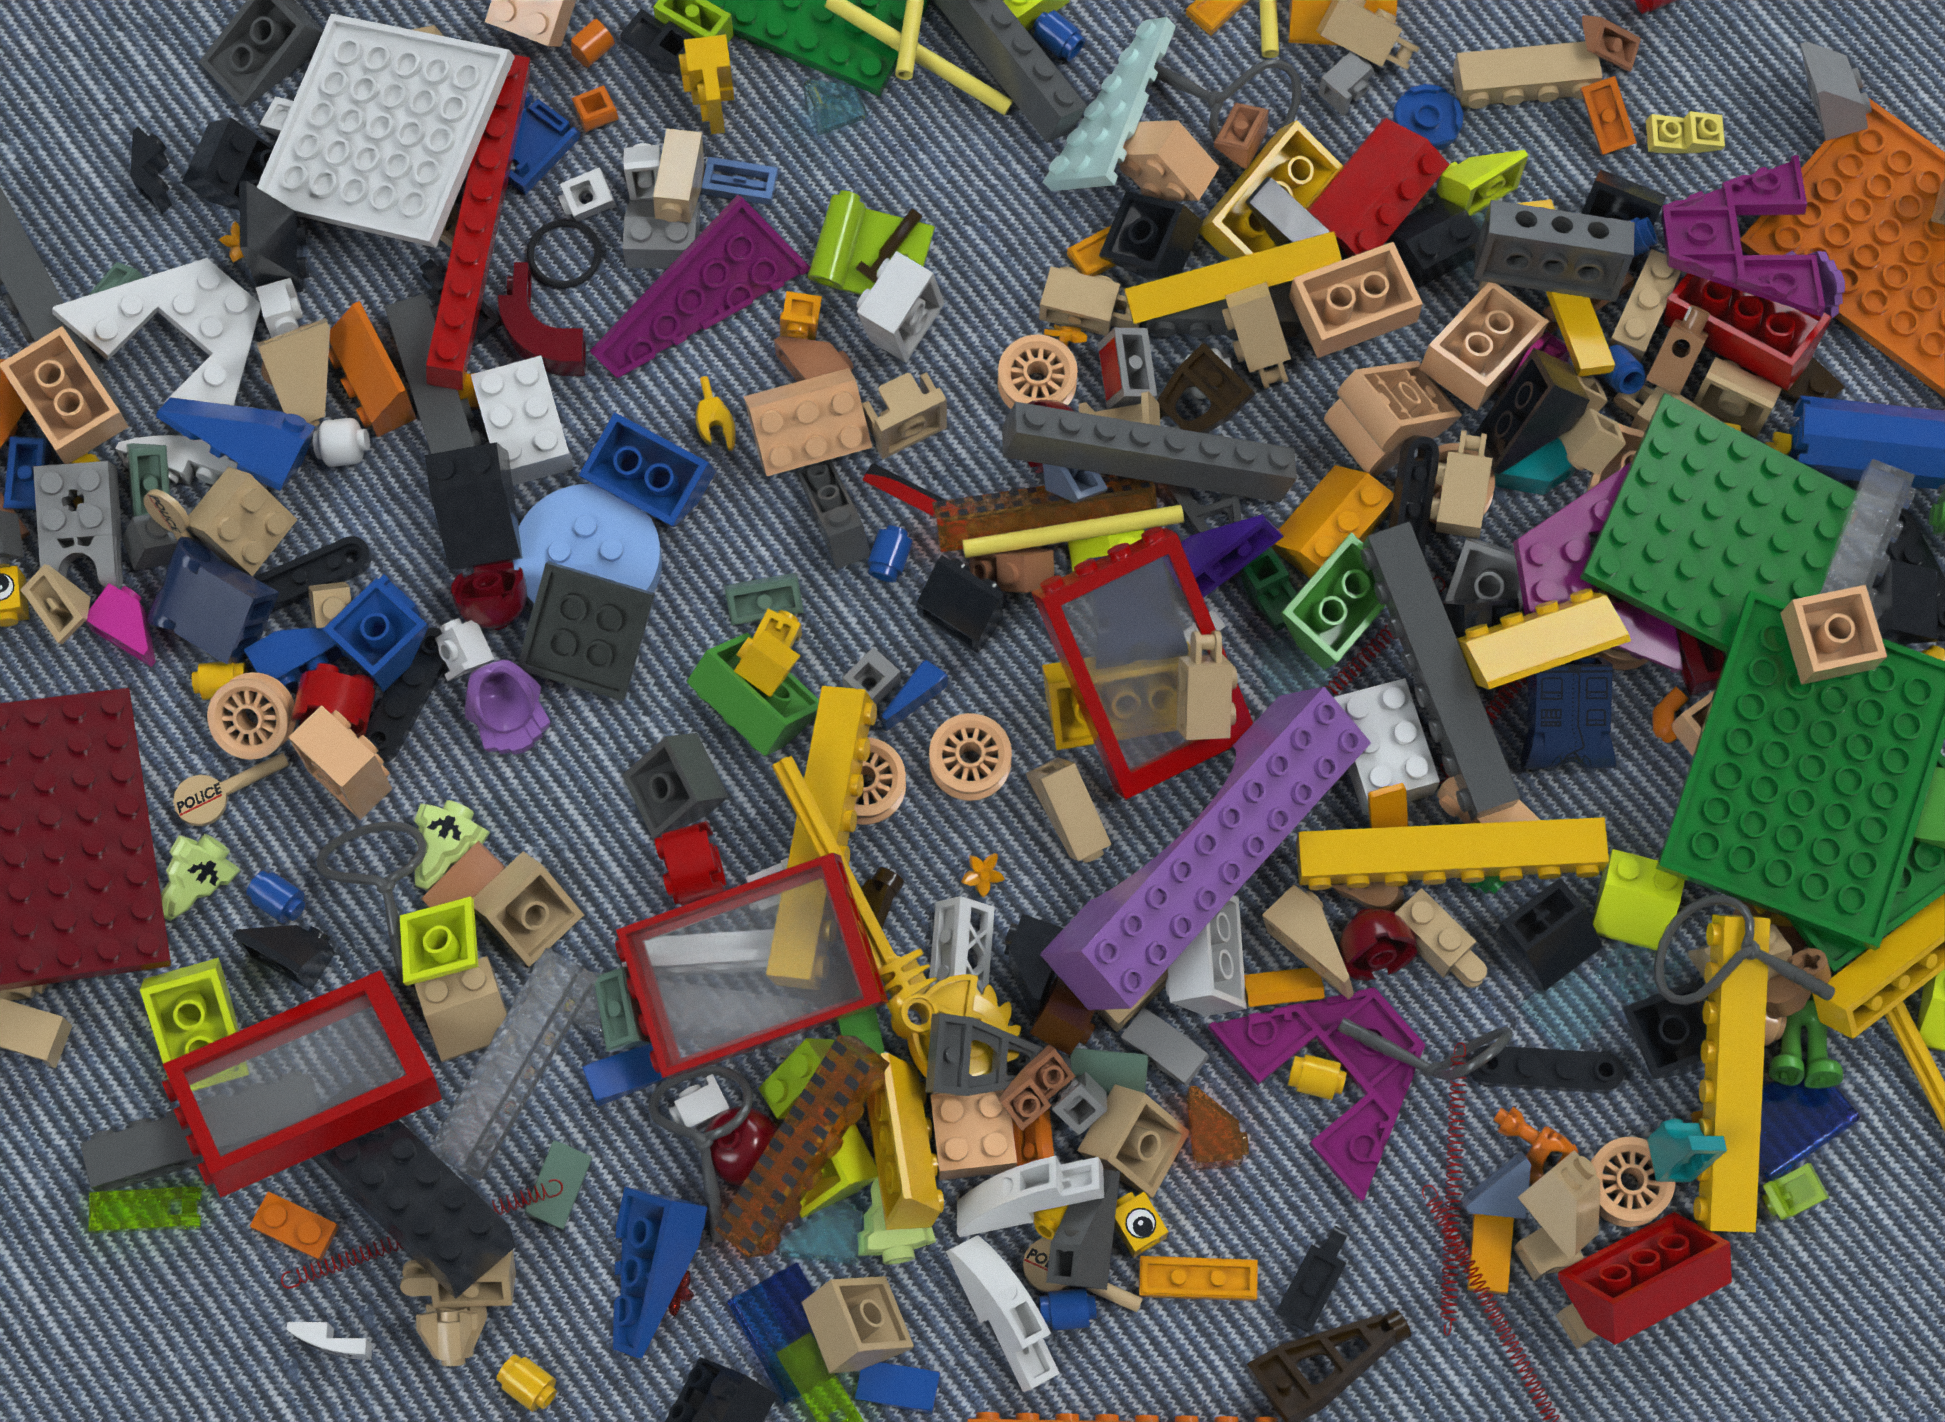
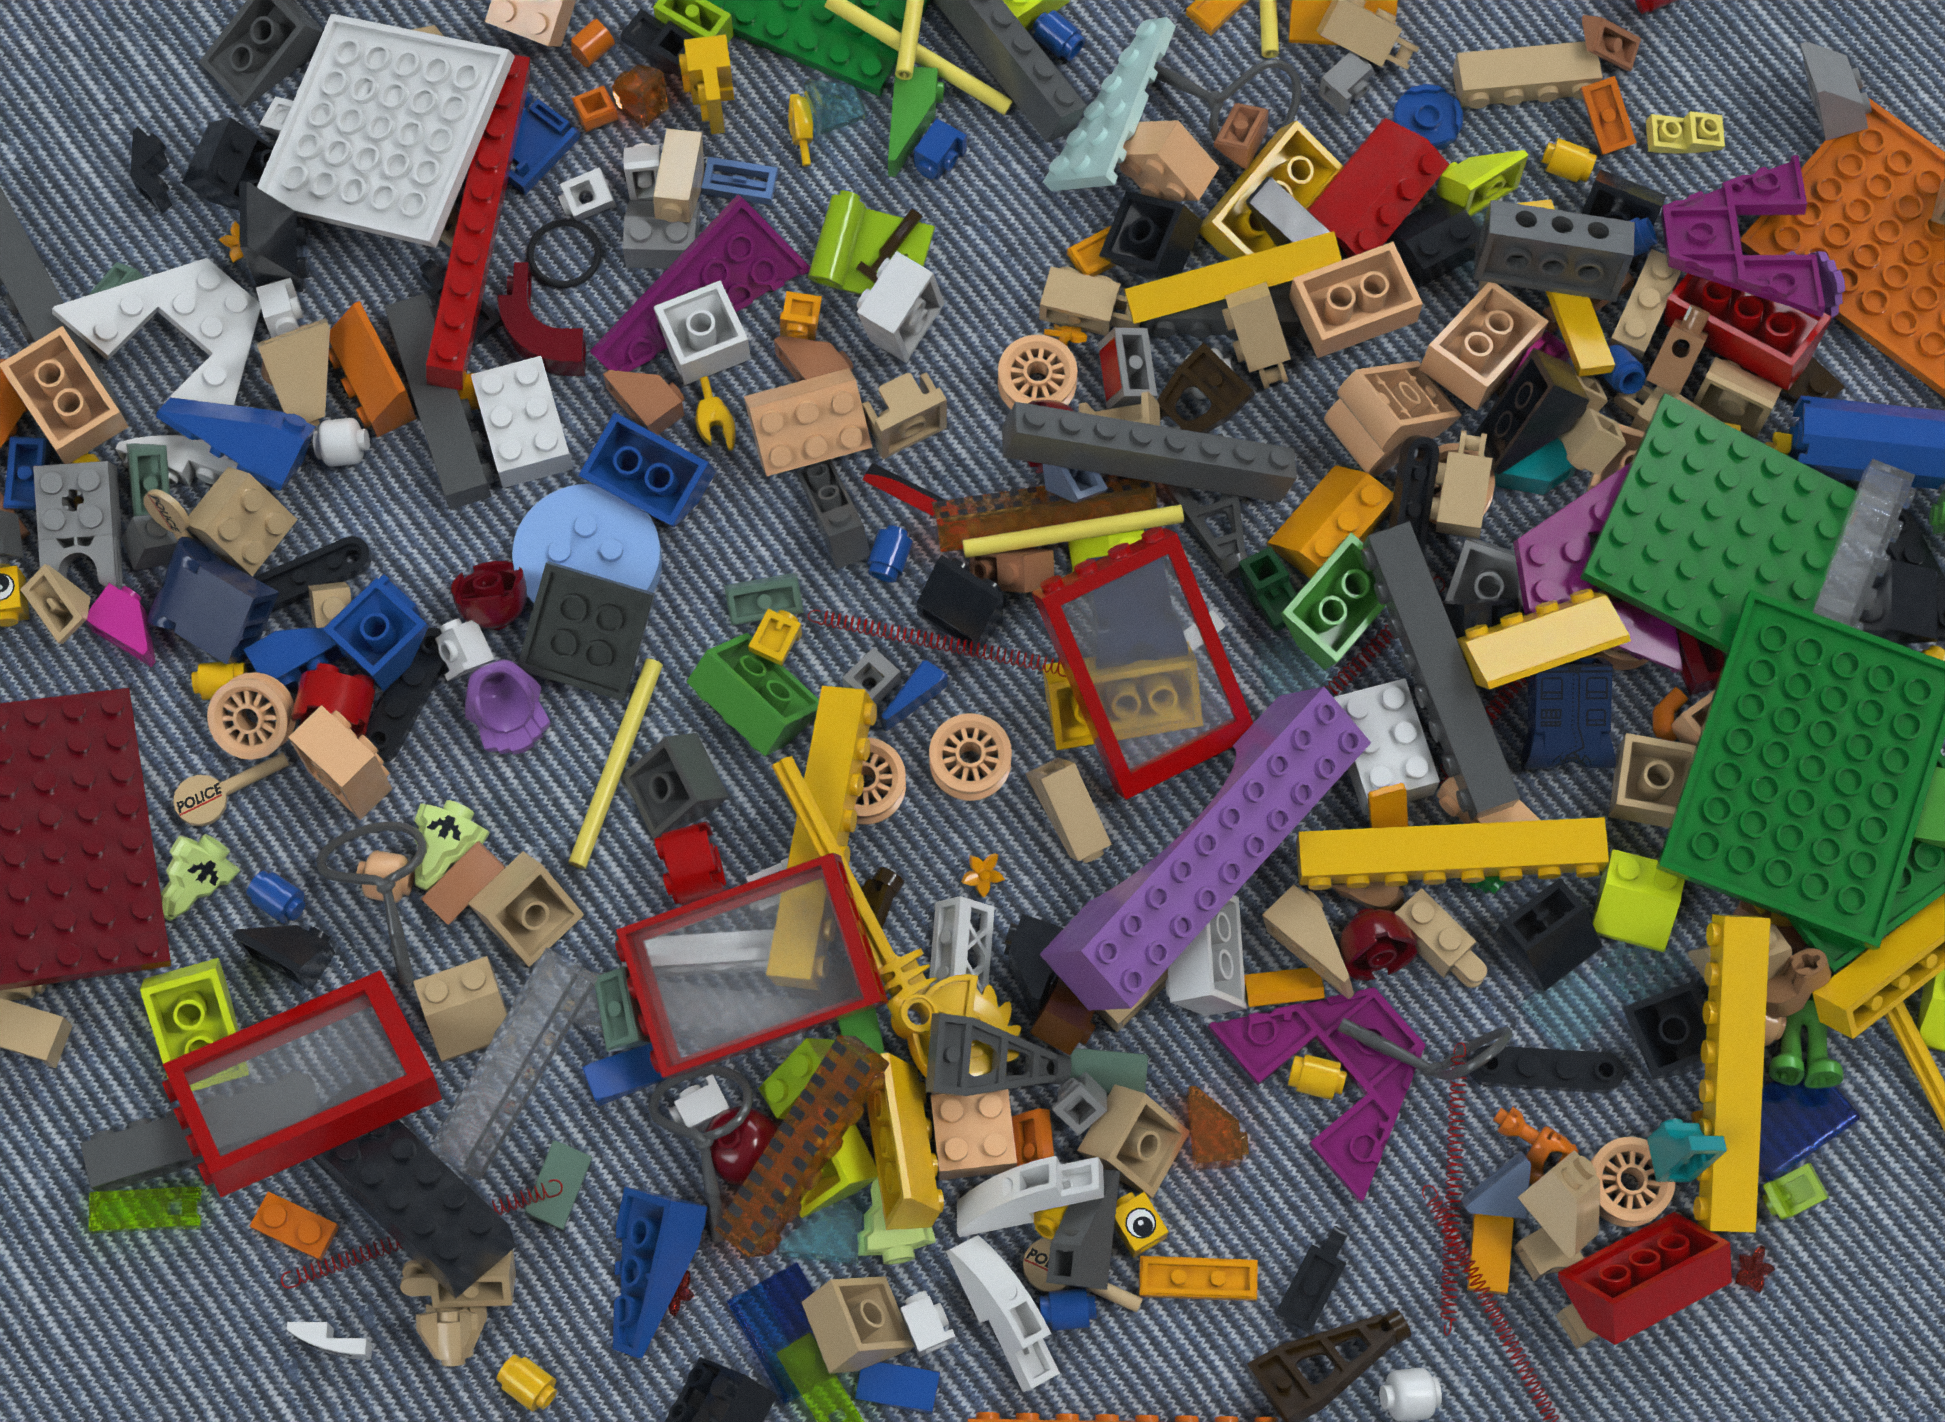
(383, 864): none -> light nougat head
(438, 941): neon yellow slope -> none
(474, 505): black slope -> none
(615, 764): none -> light yellow piece
(641, 94): none -> clear orange slope
(646, 398): none -> nougat slope
(702, 332): none -> white slope
(765, 662): yellow brick -> none
(801, 125): none -> yellow hand
(912, 113): none -> bright green slope
(926, 1324): none -> white brick
(938, 637): none -> red piece
(939, 149): none -> blue brick
(1033, 1087): nougat slope -> none
(1165, 1046): light grey slope -> none
(1205, 690): tan brick -> none
(1227, 549): dark purple slope -> none
(1410, 1394): none -> white head
(1568, 160): none -> yellow brick
(1649, 779): none -> tan brick
(1749, 950): dark grey piece -> none
(1753, 1270): none -> clear red plant
(1833, 634): light nougat brick -> none

